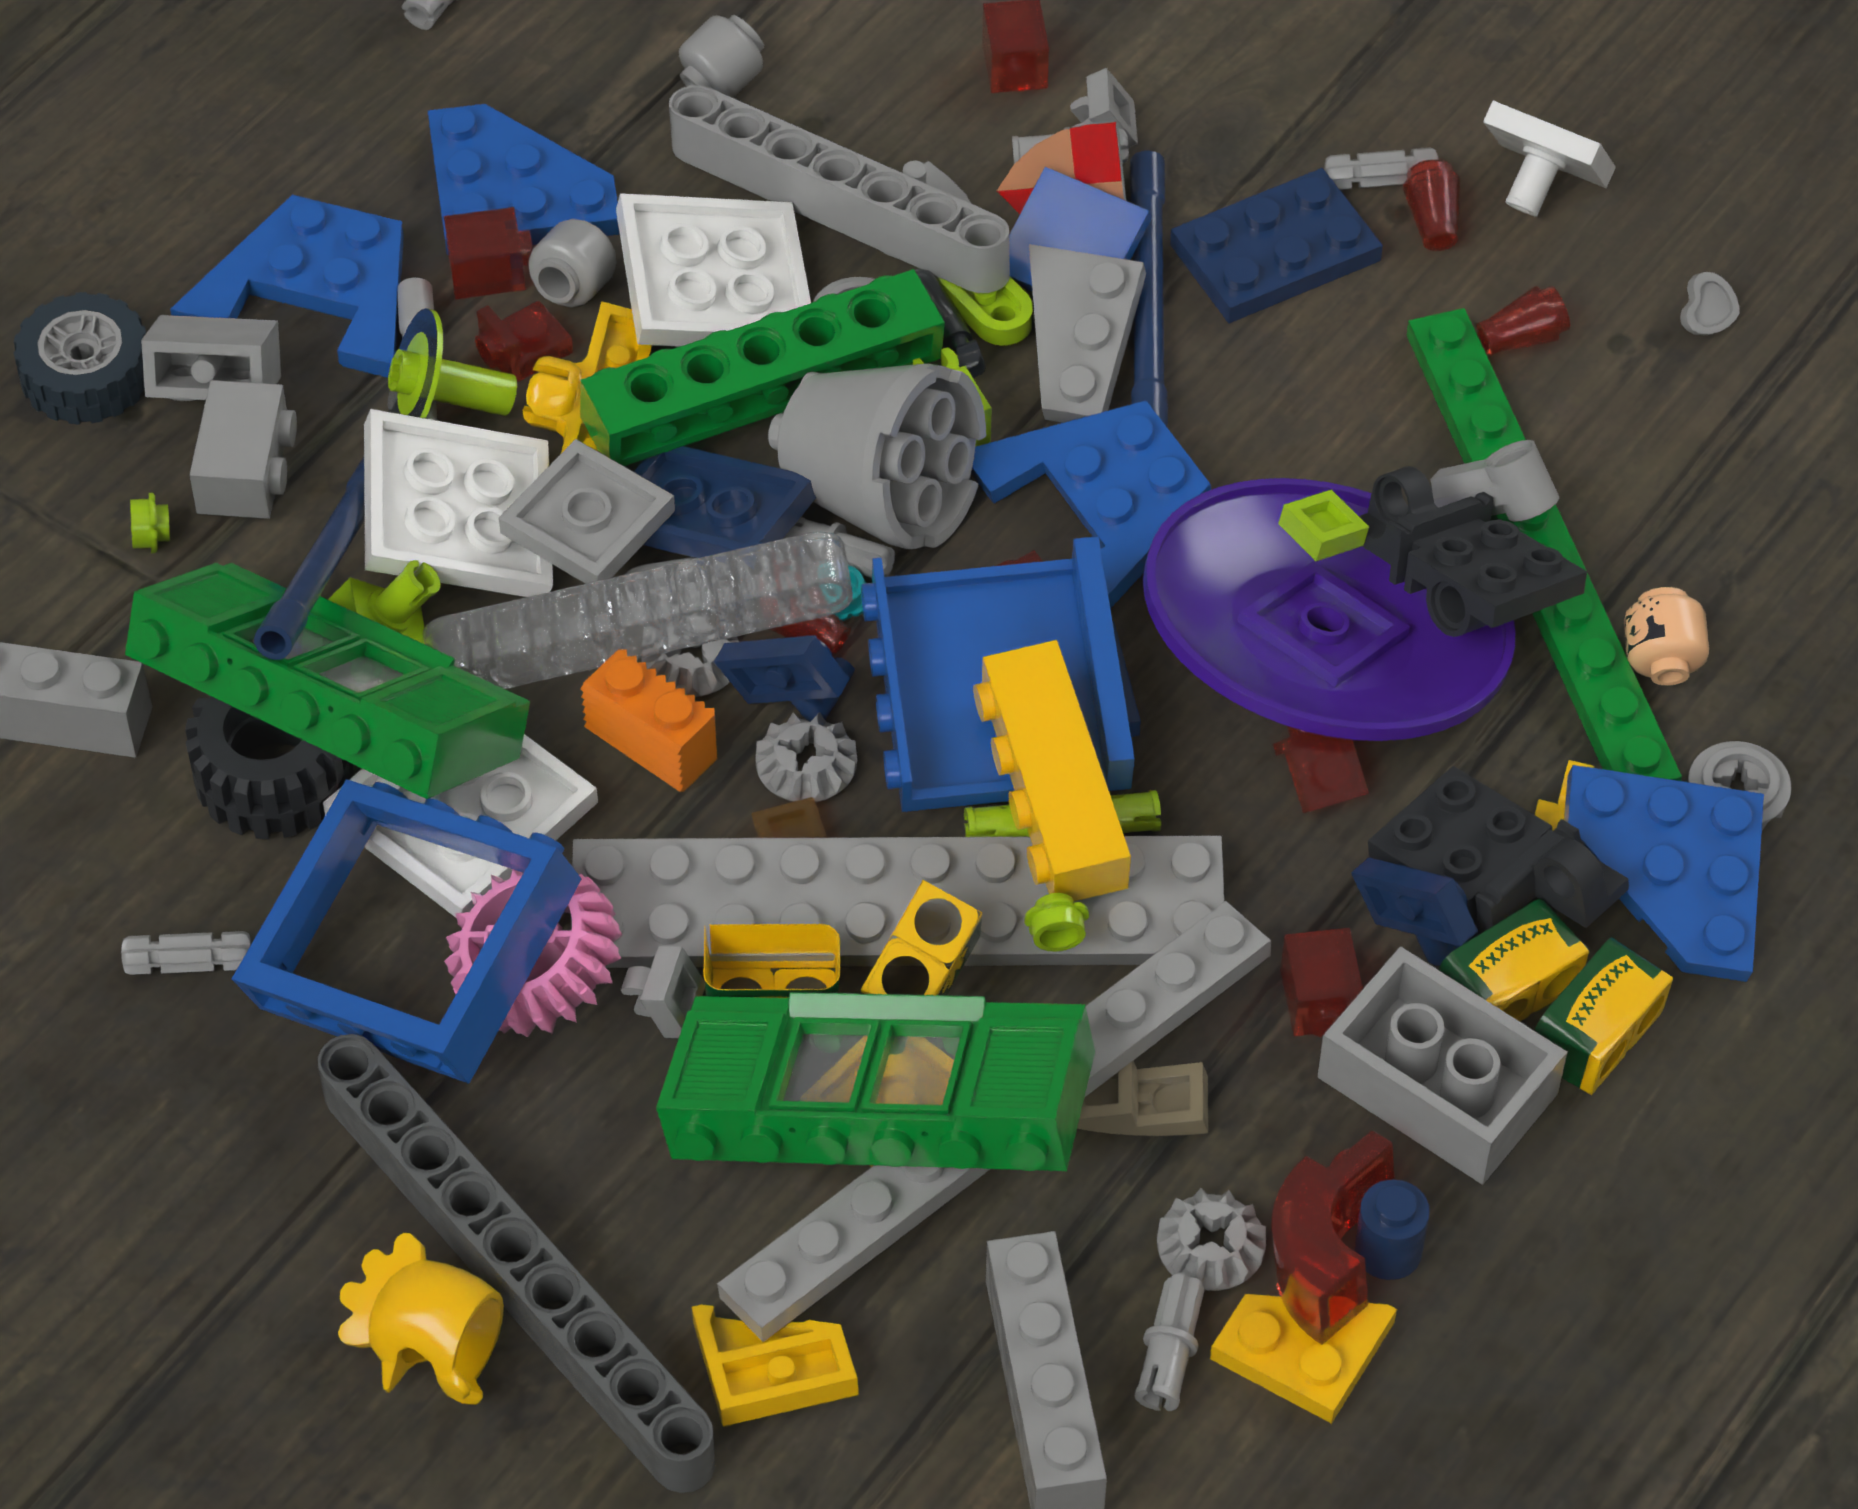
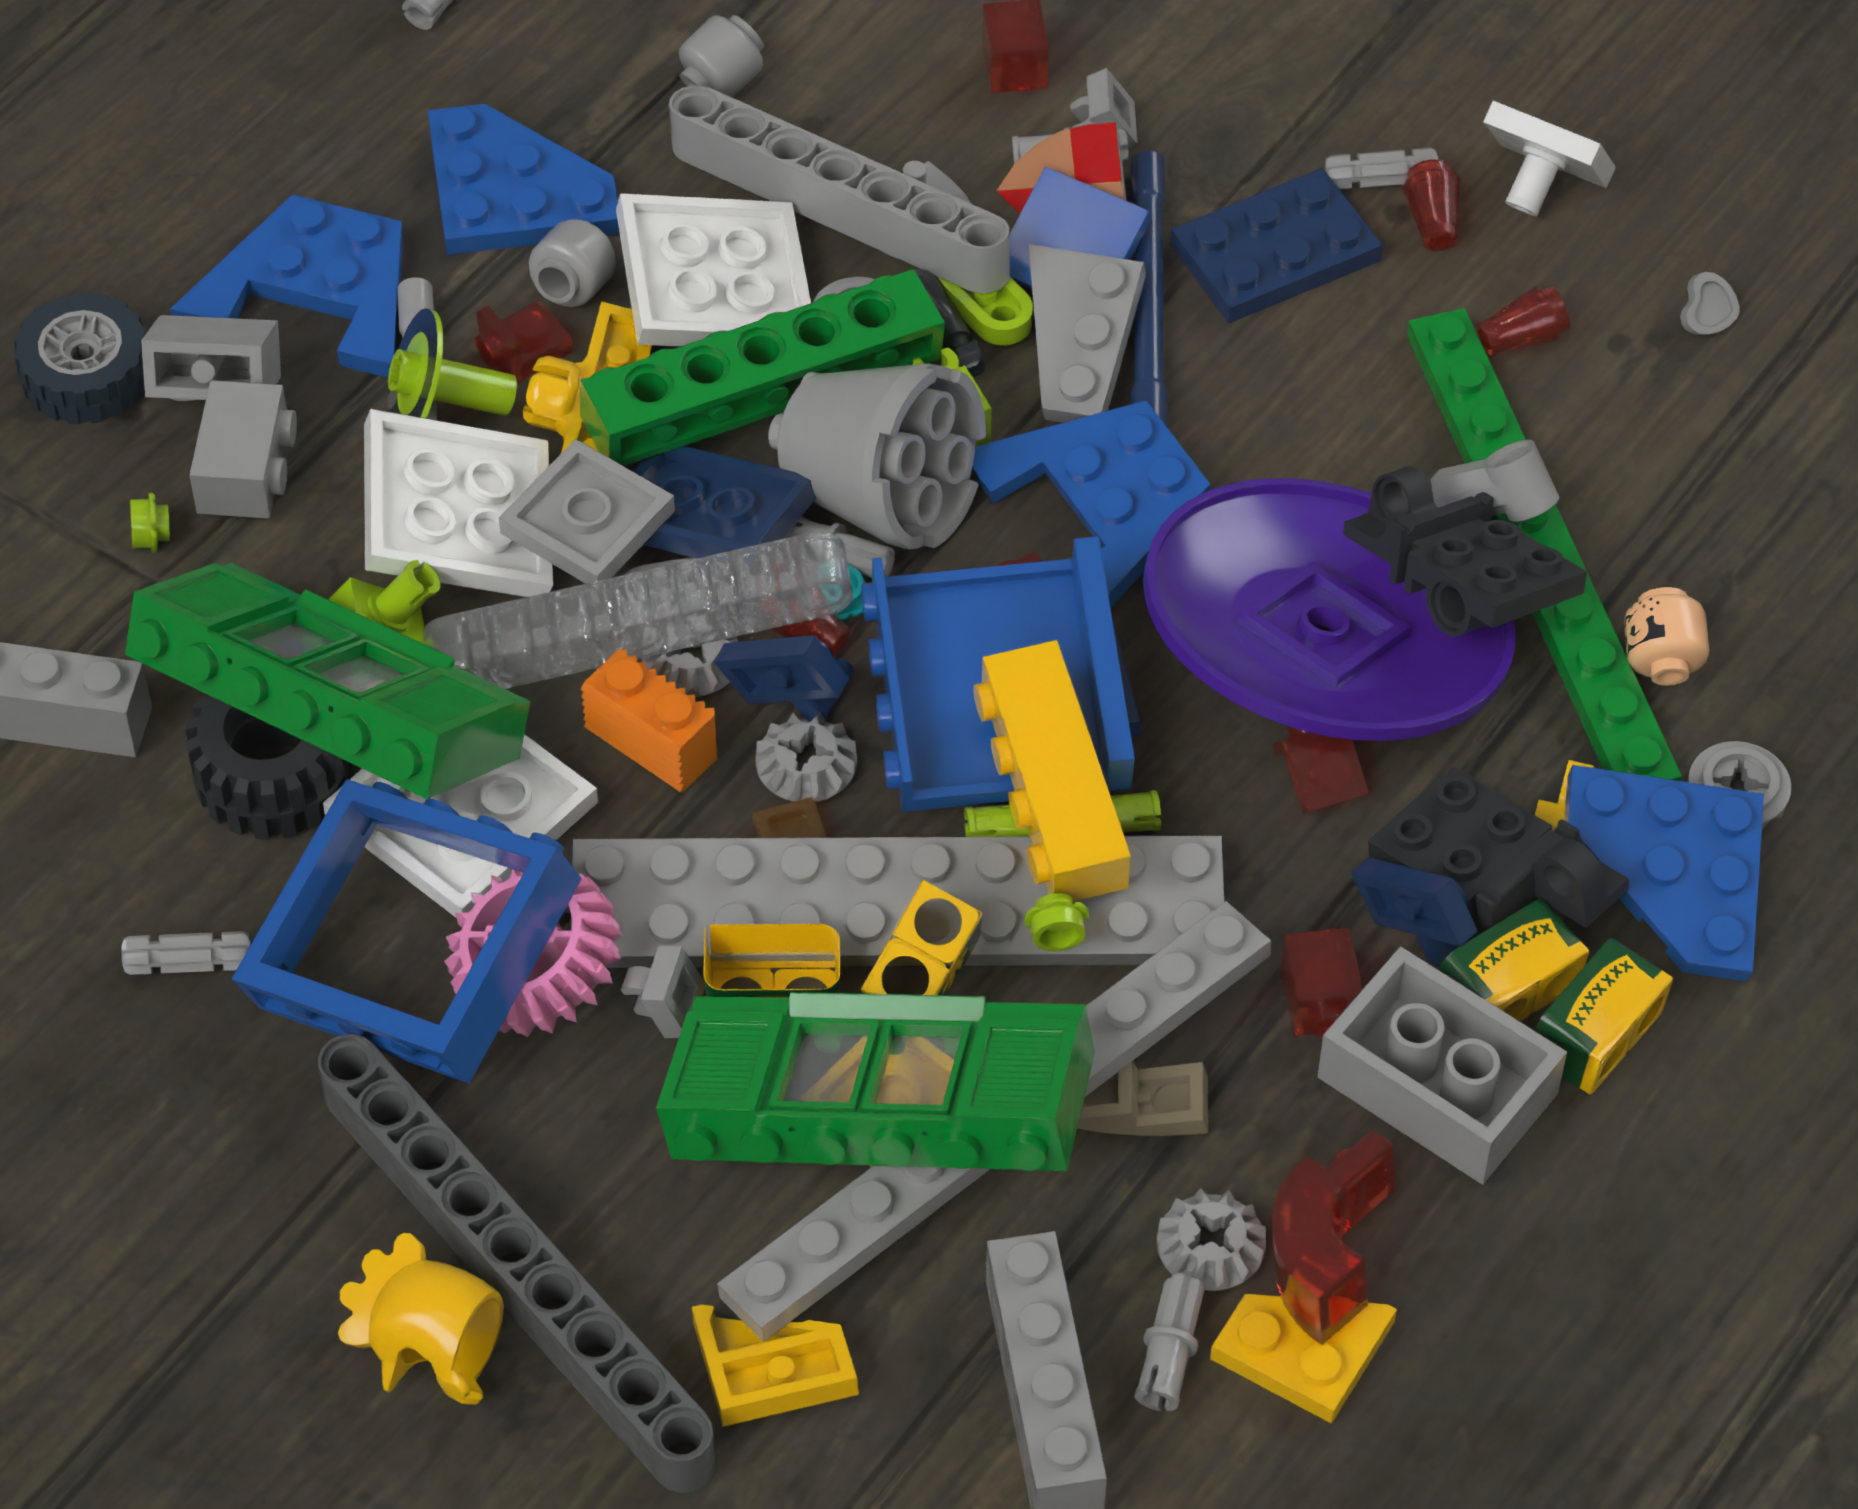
(290, 613): dark blue piece -> none
(487, 252): clear red brick -> none
(1323, 525): lime plate -> none
(1392, 1229): dark blue brick -> none

